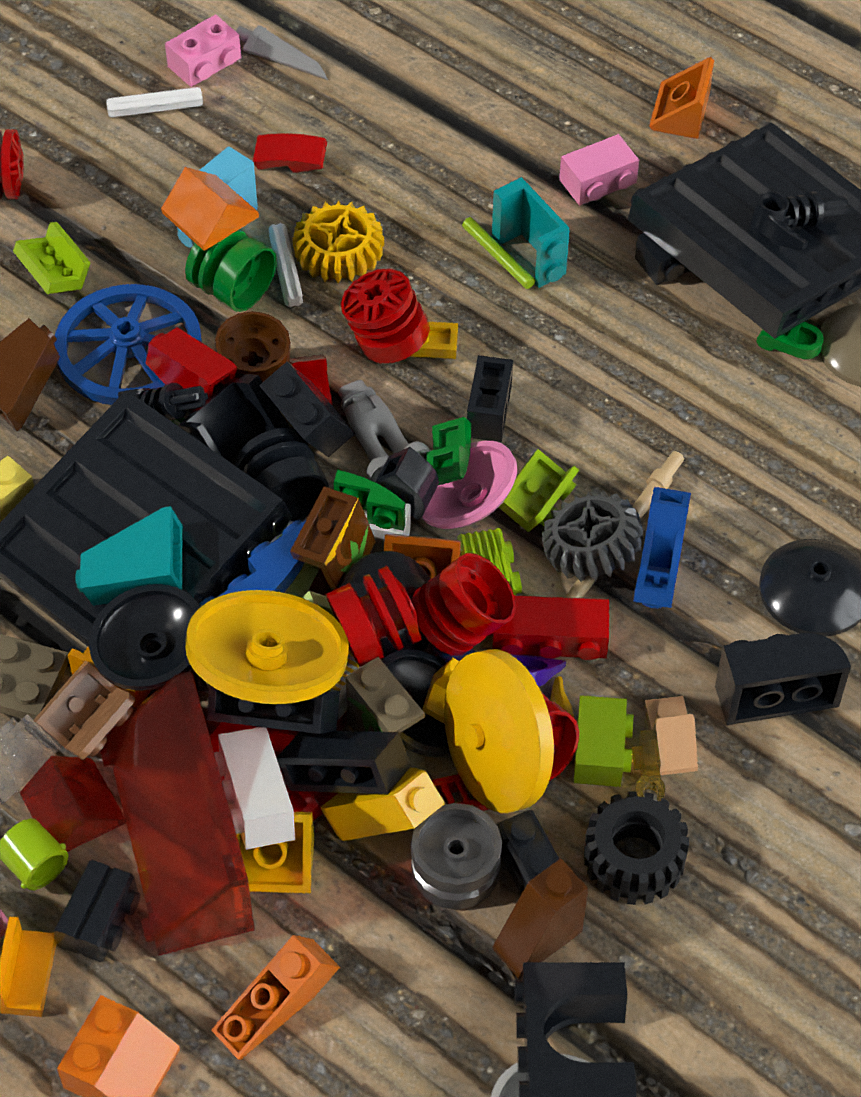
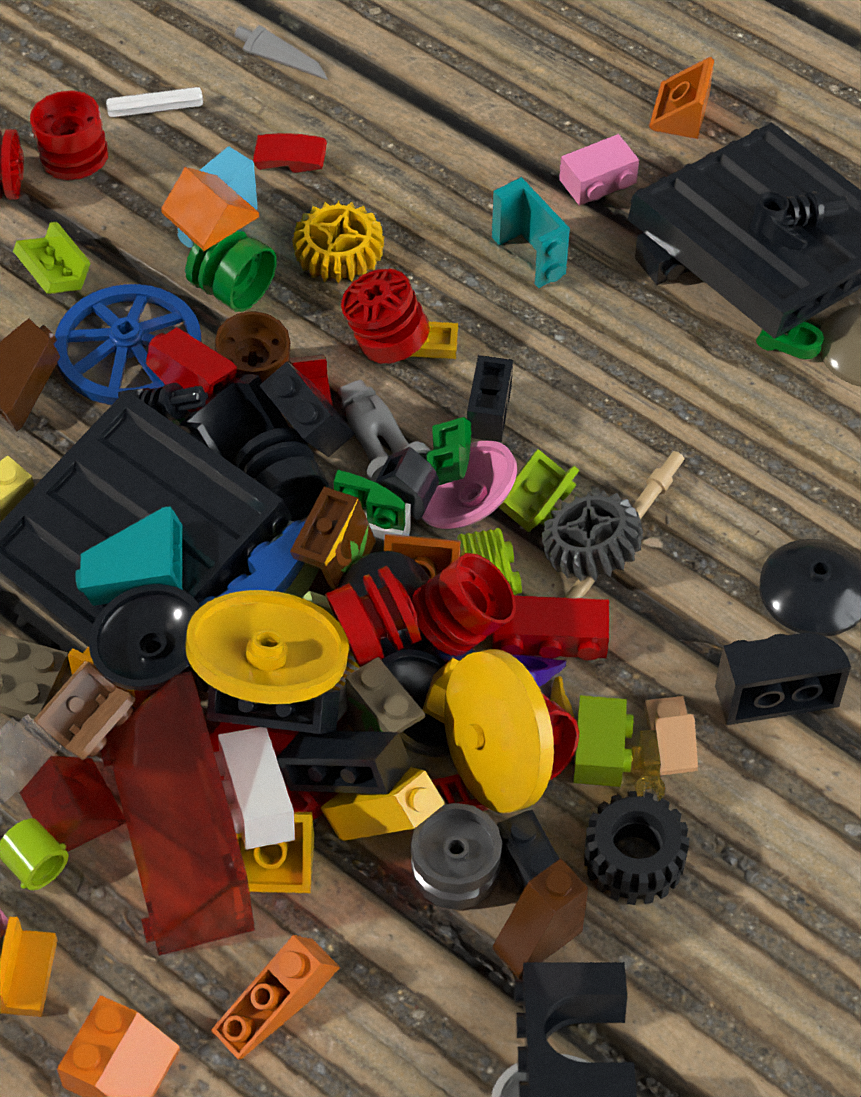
(69, 135): none -> red wheel
(97, 911): black brick -> none
(203, 50): bright pink brick -> none
(285, 265): white axle -> none
(498, 253): lime bar -> none
(662, 548): blue arch -> none

